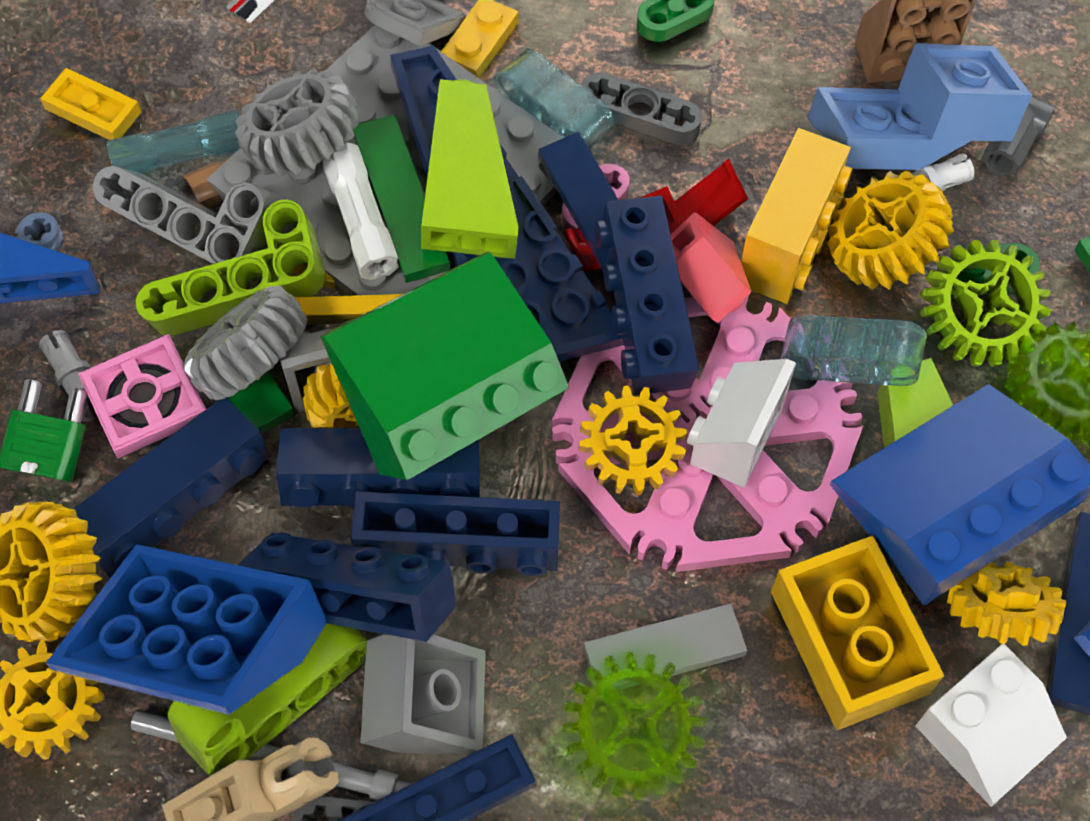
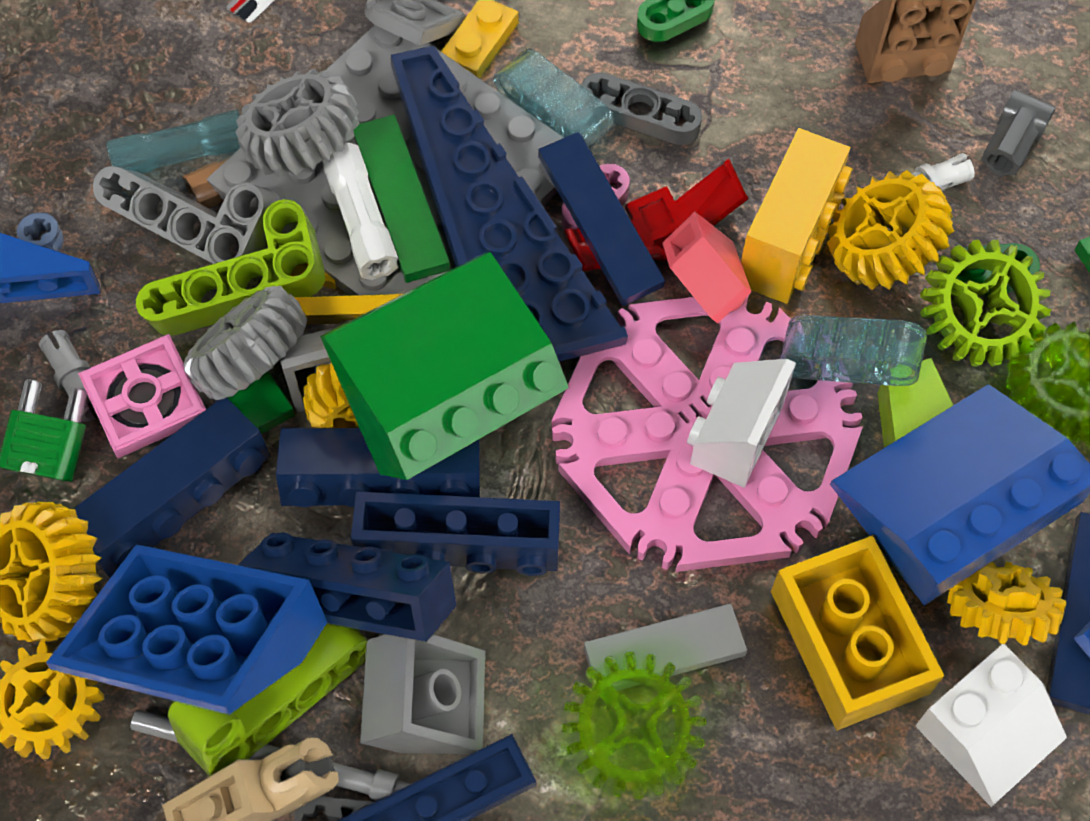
(90, 105): yellow plate -> none
(467, 183): lime slope -> none
(647, 295): dark blue brick -> none
(652, 438): yellow gear -> none
(940, 105): medium blue piece -> none

